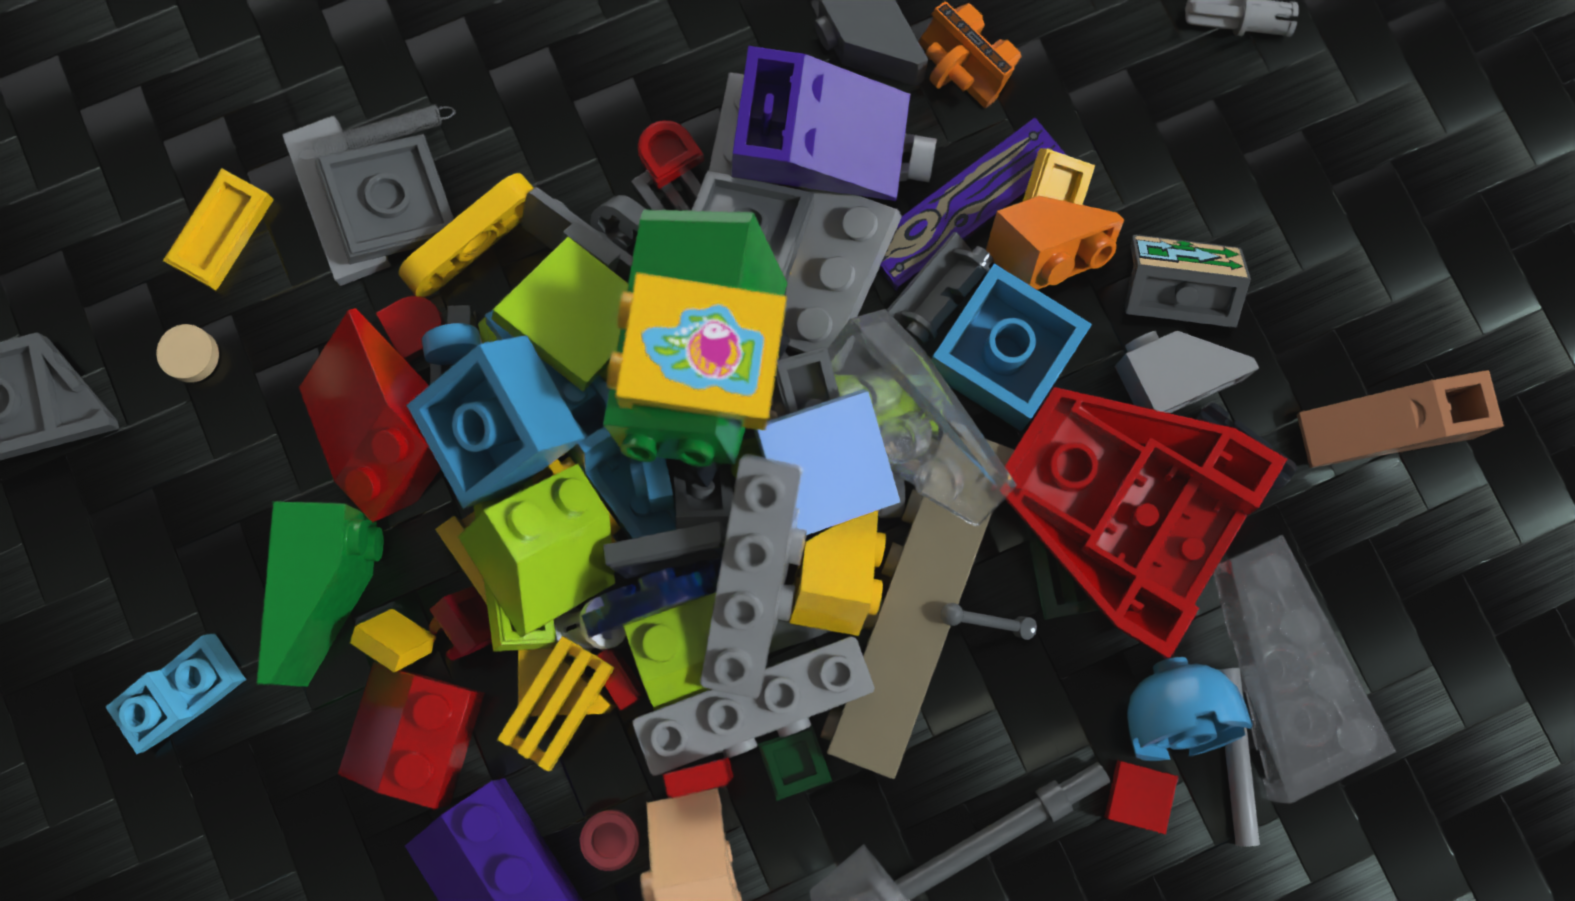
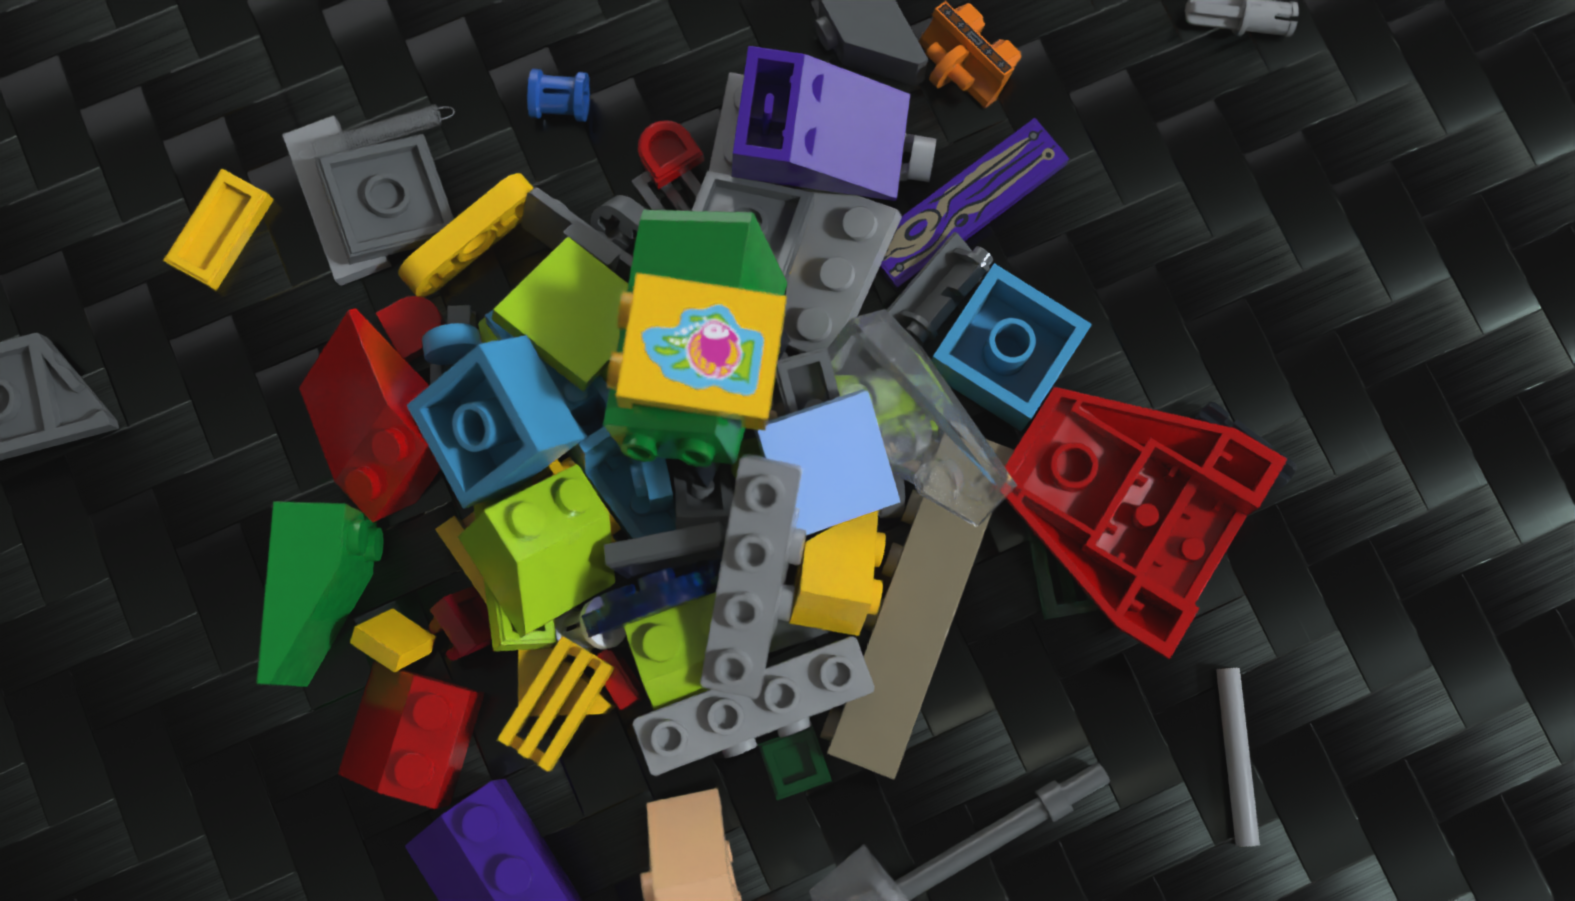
(175, 694): medium azure slope -> none
(187, 353): tan tile -> none
(558, 95): none -> blue bush
(610, 840): coral tile -> none
(698, 777): red tile -> none
(1022, 626): dark grey hinge -> none
(1052, 239): orange slope -> none
(1059, 177): yellow tile -> none
(1141, 797): red tile -> none
(1179, 370): light grey slope -> none
(1185, 709): dark azure cylinder -> none
(1187, 281): dark grey panel -> none
(1297, 680): clear wedge -> none
(1401, 419): nougat slope -> none

